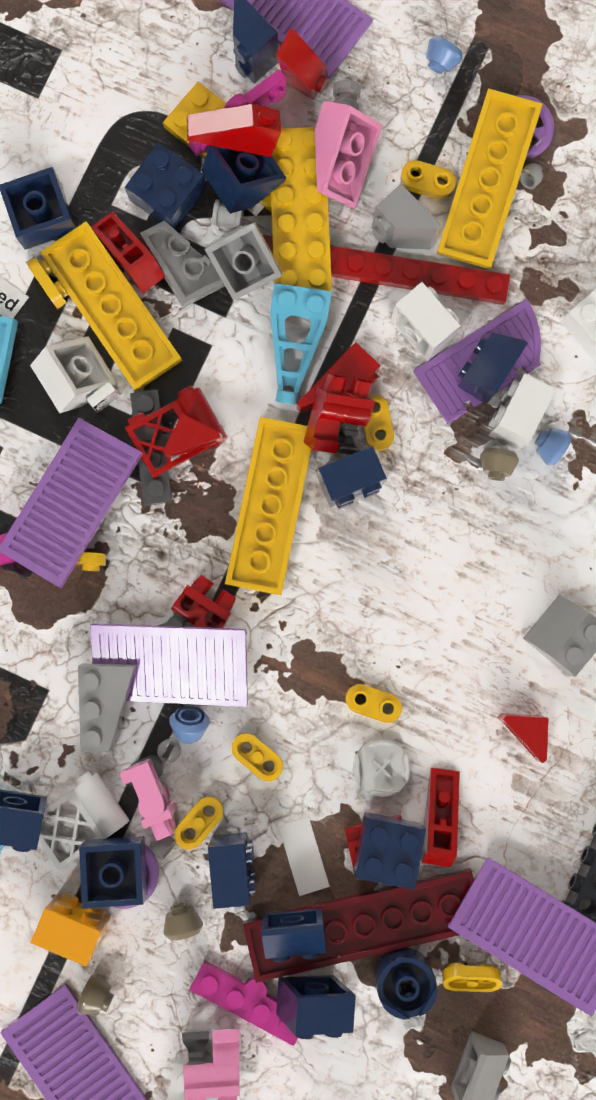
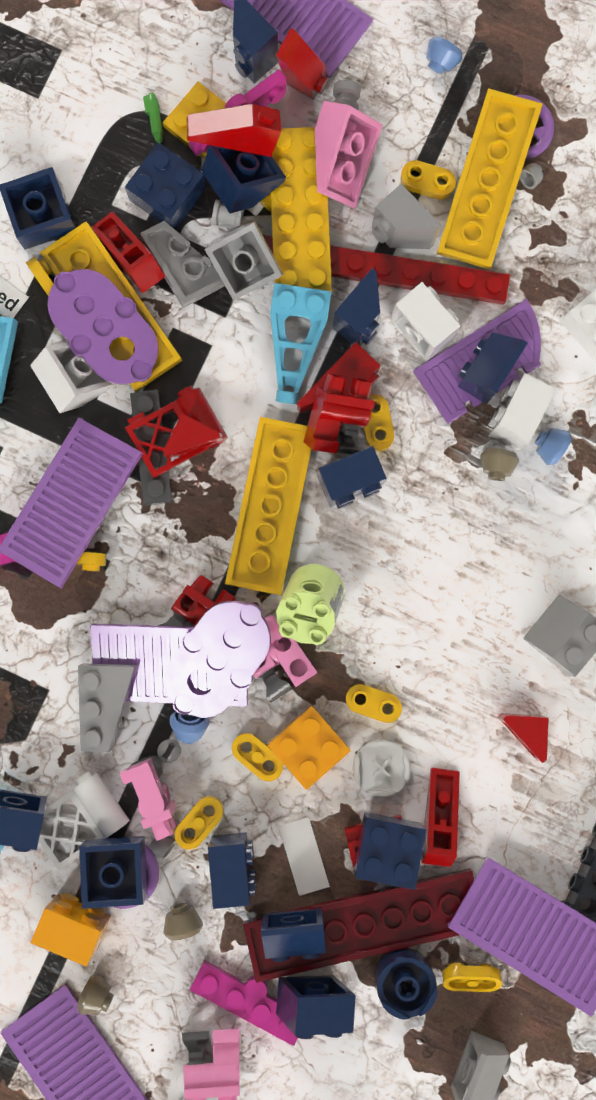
(92, 315): none -> medium lavender piece
(102, 397): white tile -> none
(152, 109): none -> bright green piece
(226, 645): none -> piece
(290, 656): none -> bright pink hips
(308, 746): none -> light orange brick
(310, 604): none -> yellowish green cylinder
(360, 311): none -> dark blue slope

